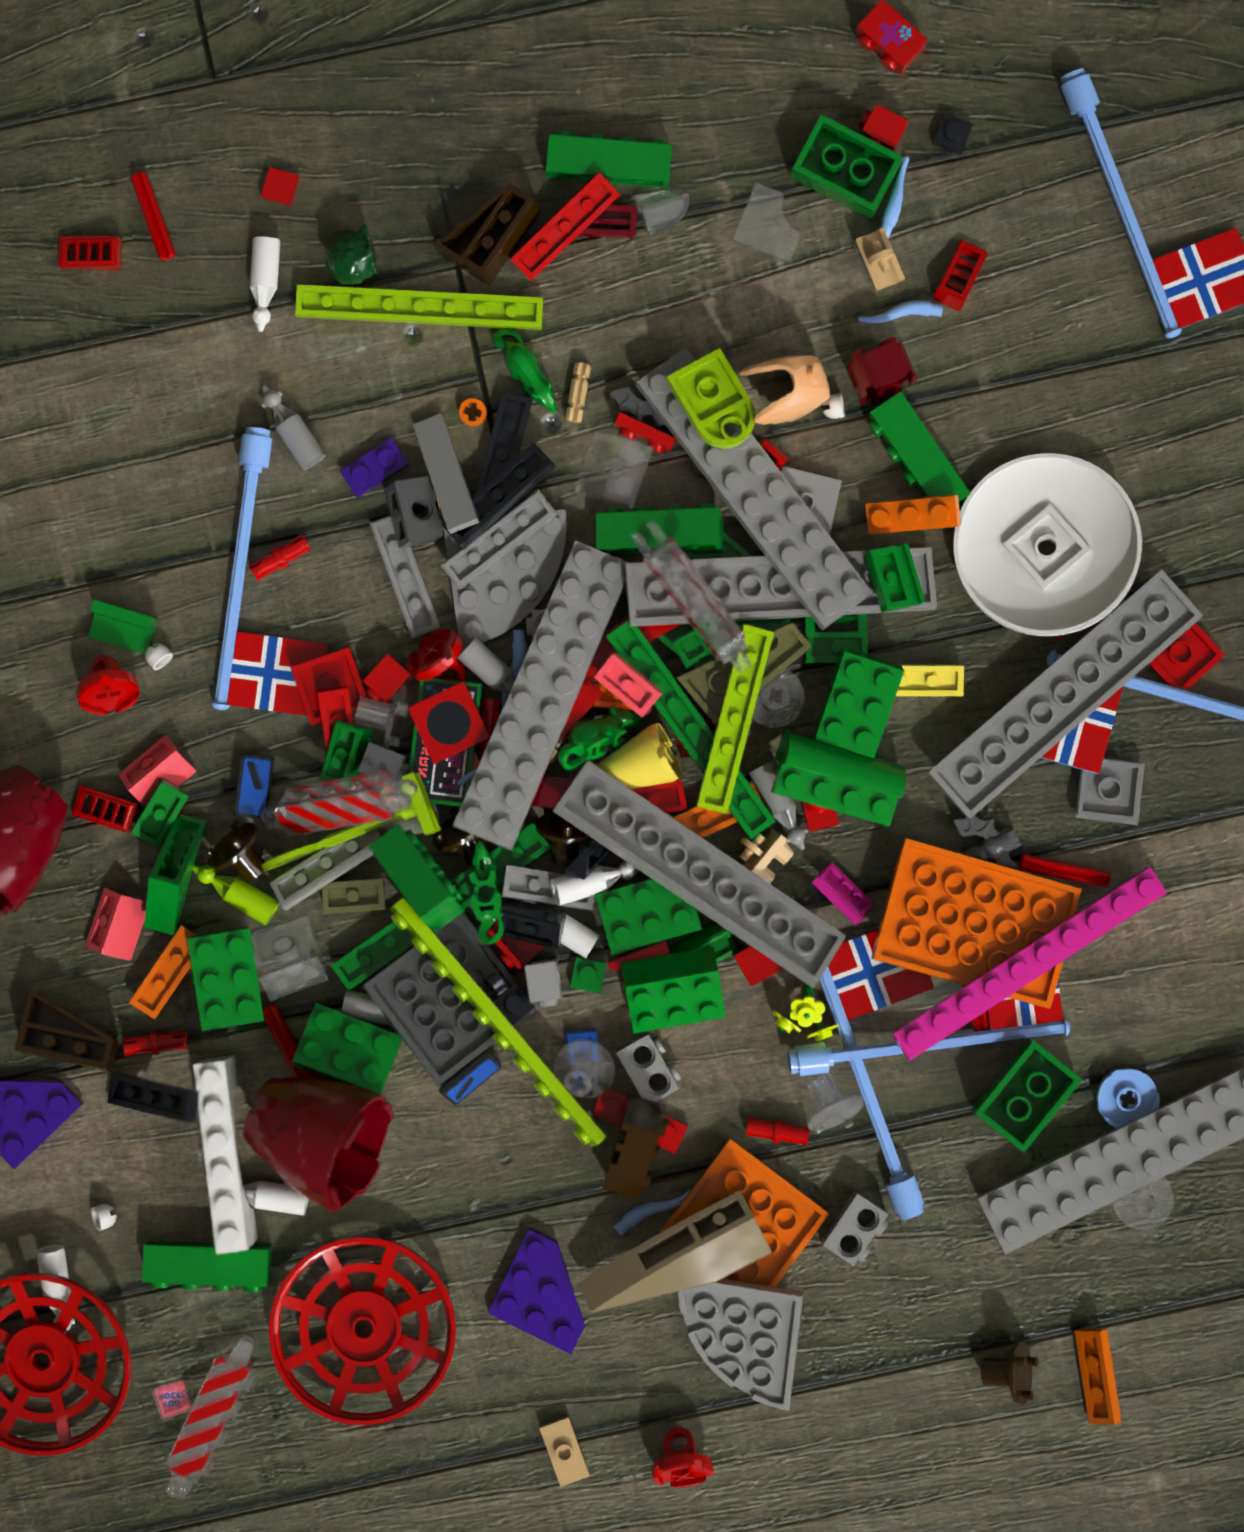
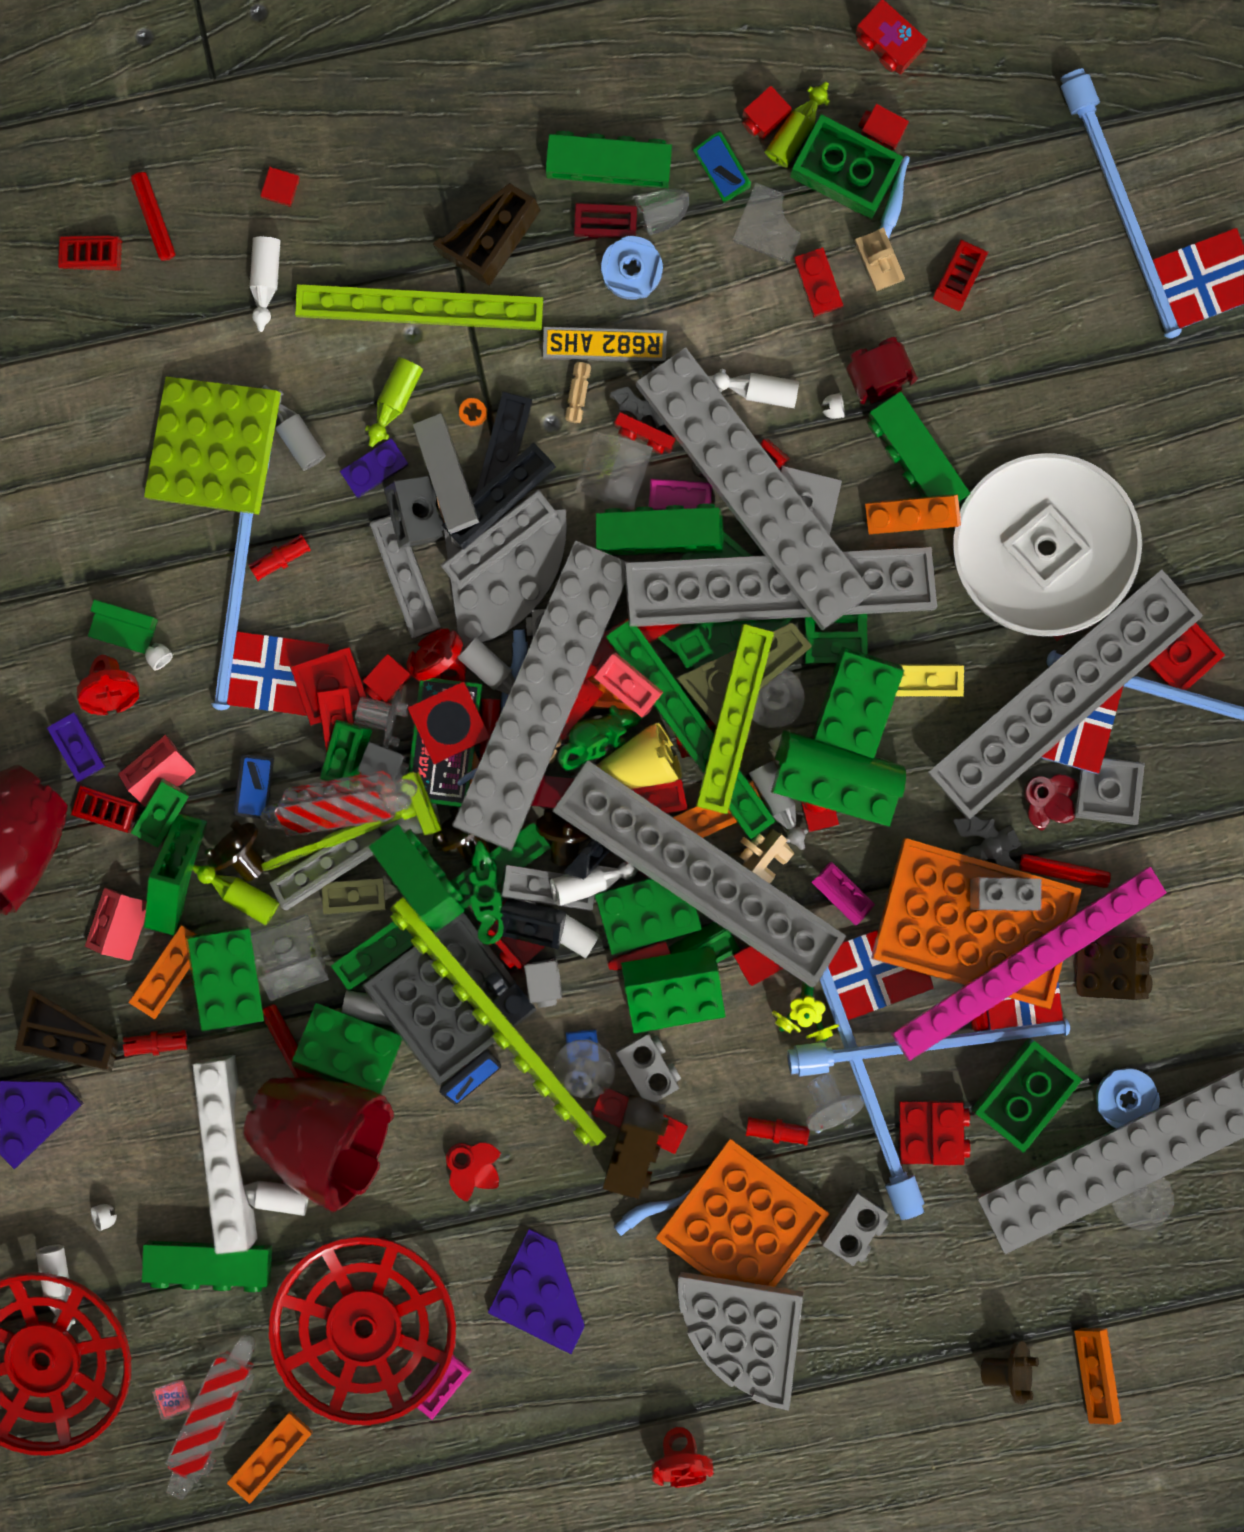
(76, 747): none -> dark purple plate
(153, 1097): black plate -> none
(212, 445): none -> lime plate
(269, 1457): none -> orange plate
(350, 256): dark green animal -> none
(394, 397): none -> lime wheel
(452, 1380): none -> dark pink plate
(476, 1171): none -> red plate
(525, 368): green animal -> none
(564, 225): red plate -> none
(564, 1451): tan plate -> none
(588, 975): green plate -> none
(604, 344): none -> tile
(621, 253): none -> light blue plate
(678, 493): none -> dark pink plate
(681, 1257): dark tan wedge -> none
(694, 598): clear hinge -> none
(712, 398): lime plate -> none
(722, 167): none -> slope
(759, 388): none -> white wheel
(765, 113): none -> red brick
(797, 127): none -> lime wheel
(809, 388): light nougat animal -> none
(818, 282): none -> red plate
(894, 577): green plate -> none
(913, 307): light blue animal -> none
(933, 1132): none -> red plate
(952, 134): black plate -> none
(1005, 894): none -> light grey brick
(1053, 803): none -> dark red plate
(1115, 968): none -> dark brown bracket

